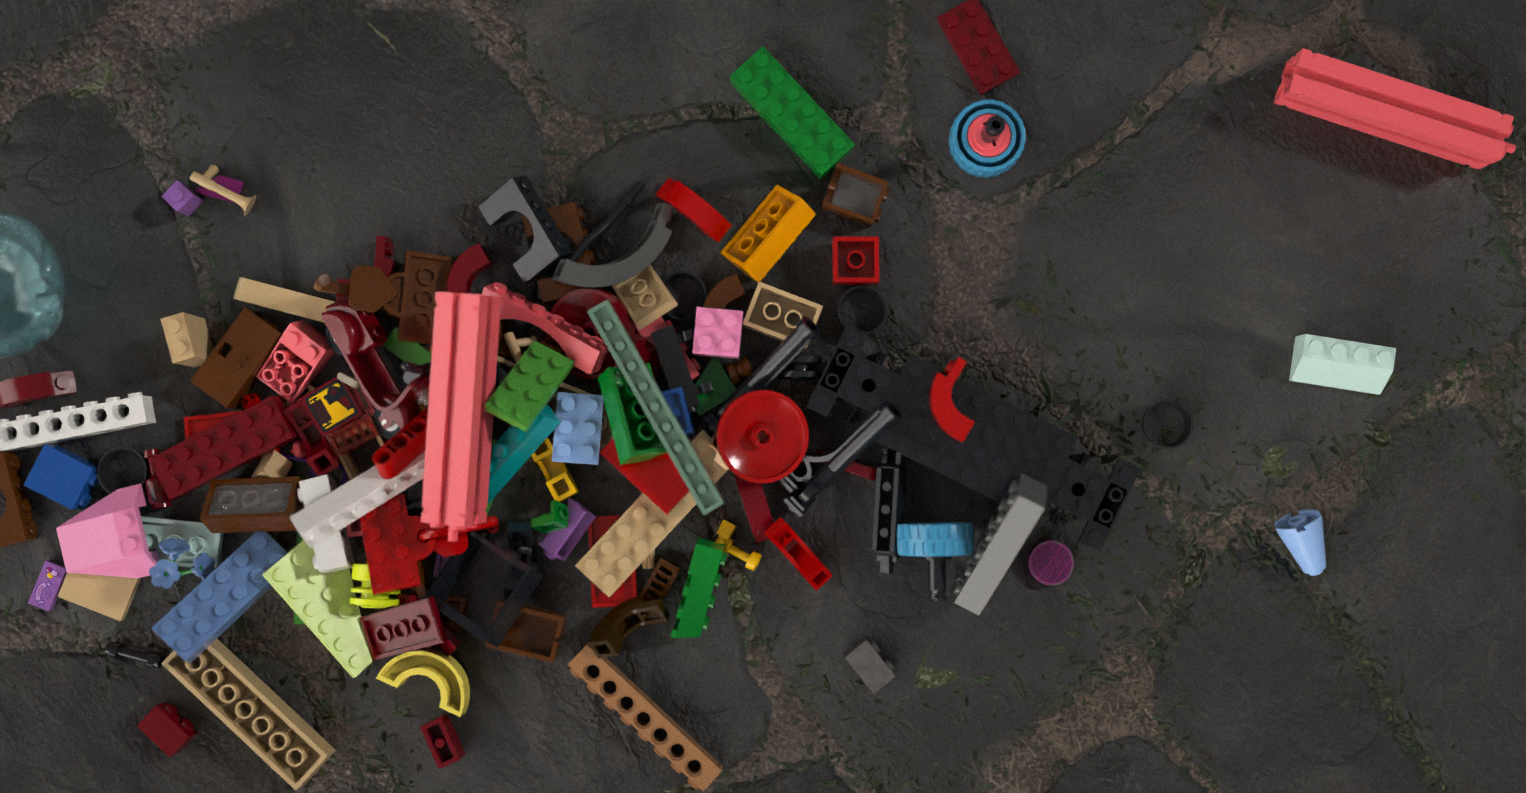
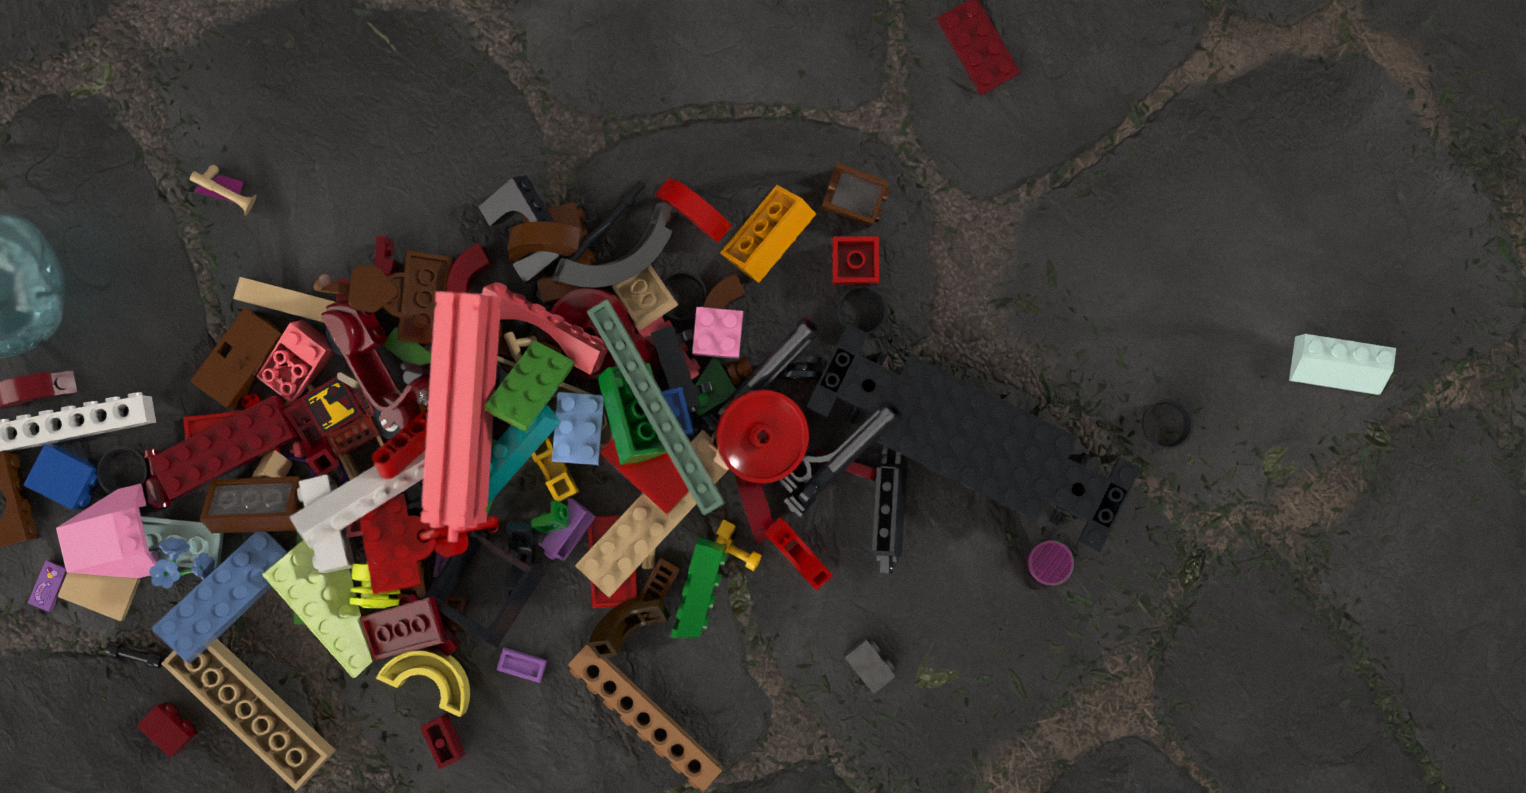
(182, 198): medium lavender brick -> none
(187, 339): tan brick -> none
(522, 665): none -> medium lavender tile
(533, 633): reddish brown piece -> none
(543, 236): none -> reddish brown arch
(778, 312): tan brick -> none
(791, 113): green brick -> none
(935, 544): dark azure wheel -> none
(942, 406): red arch -> none
(987, 138): dark azure wheel -> none
(1000, 544): brick -> none
(1304, 539): light blue cone -> none
(1394, 110): coral brick -> none

